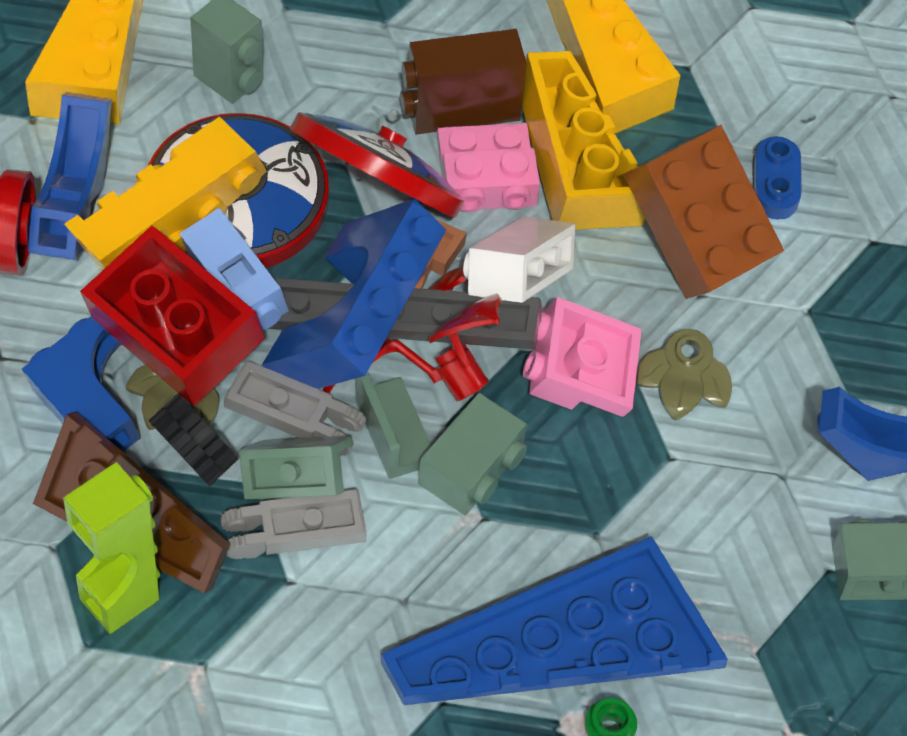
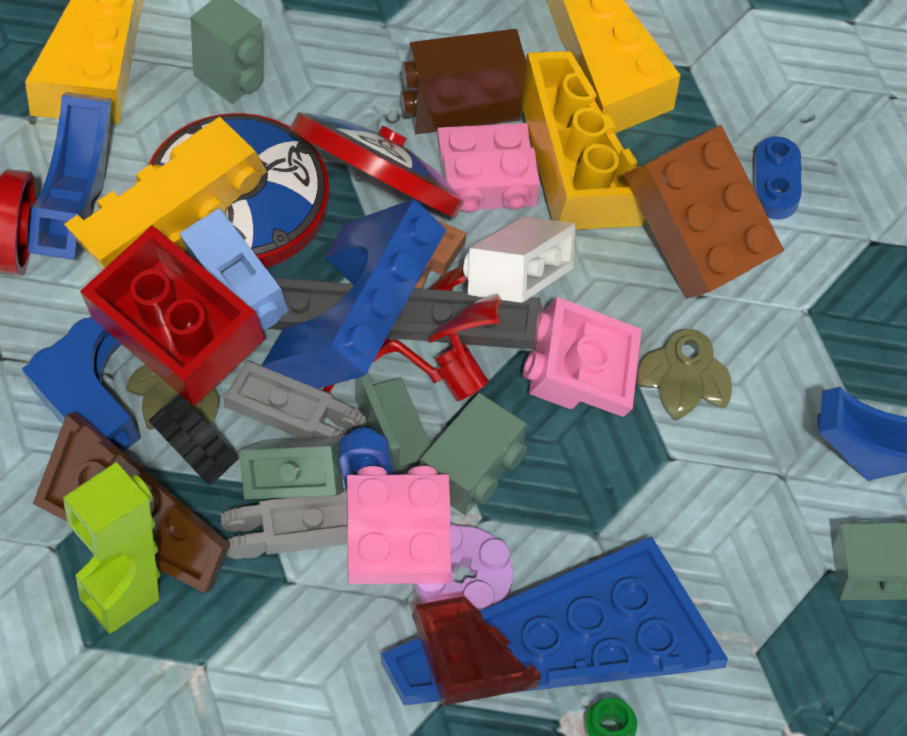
(363, 449): none -> blue plate
(398, 527): none -> bright pink plate
(468, 654): none -> clear red wing
(485, 558): none -> lavender plate

